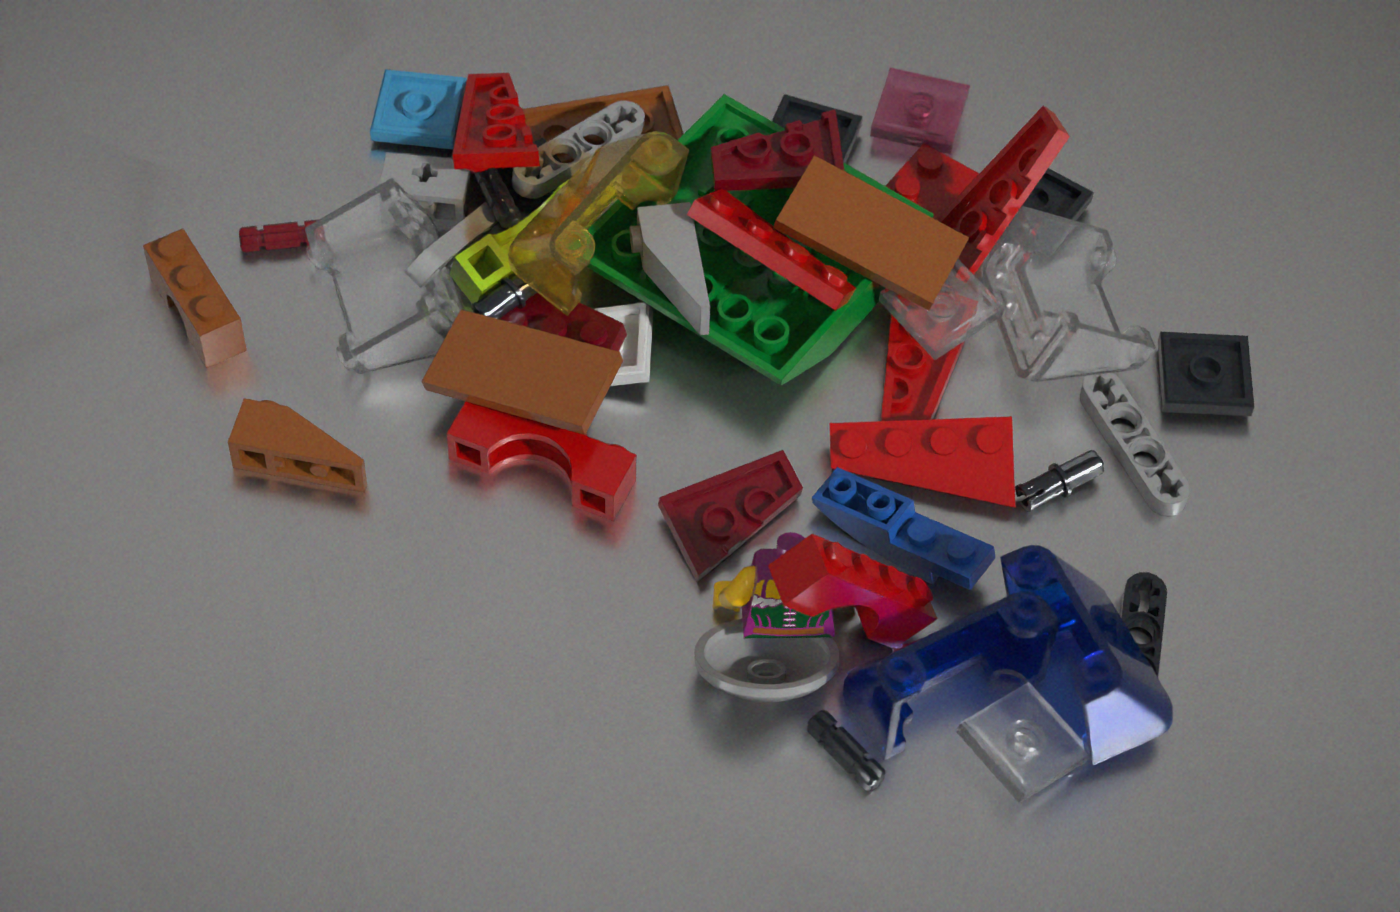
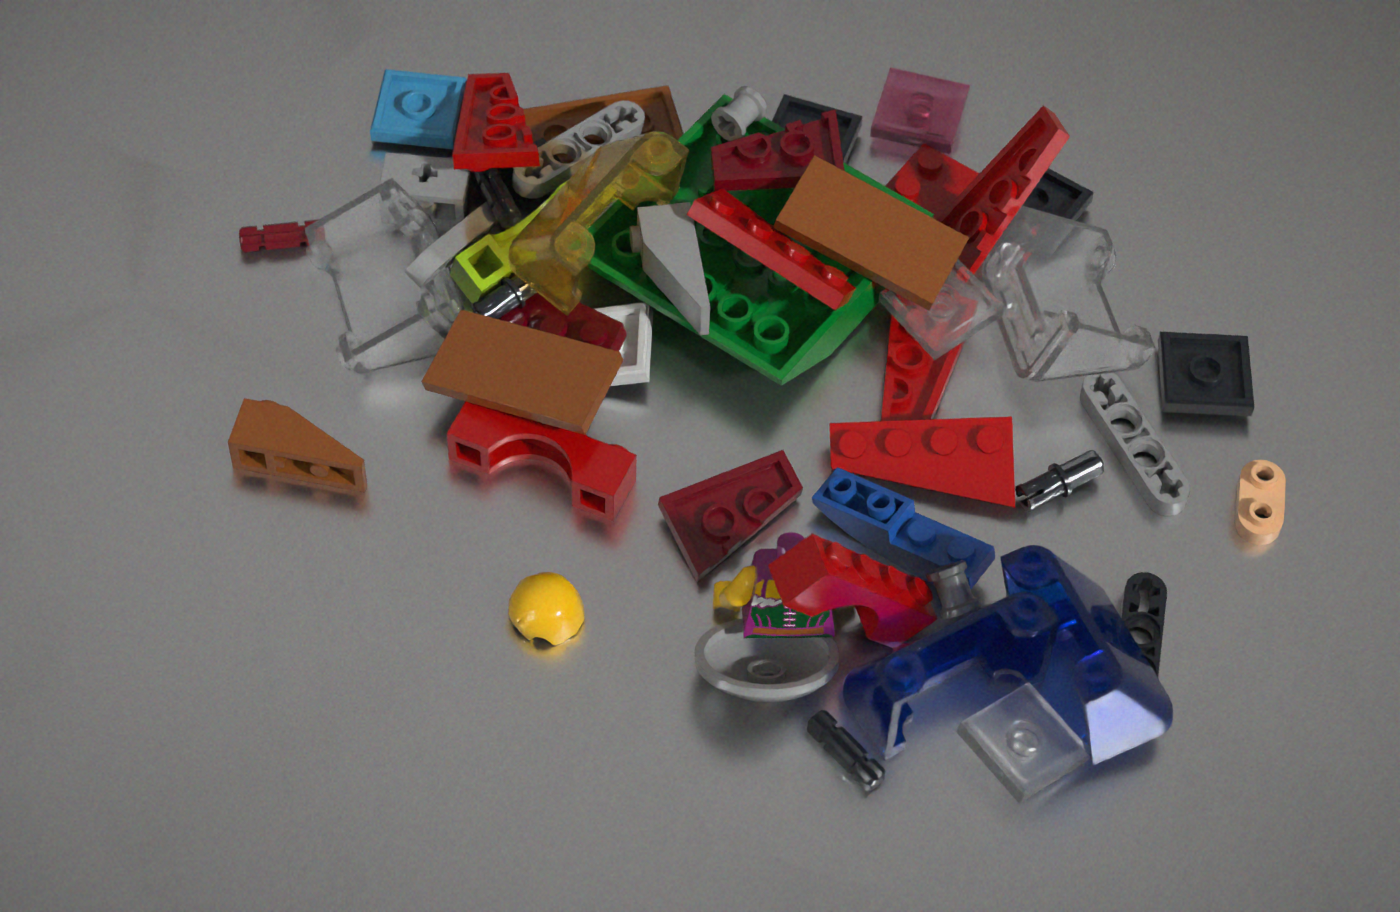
(188, 283): dark orange arch -> none
(546, 607): none -> yellow hair
(739, 113): none -> light grey bush
(953, 589): none -> dark grey bush
(1260, 497): none -> light nougat plate

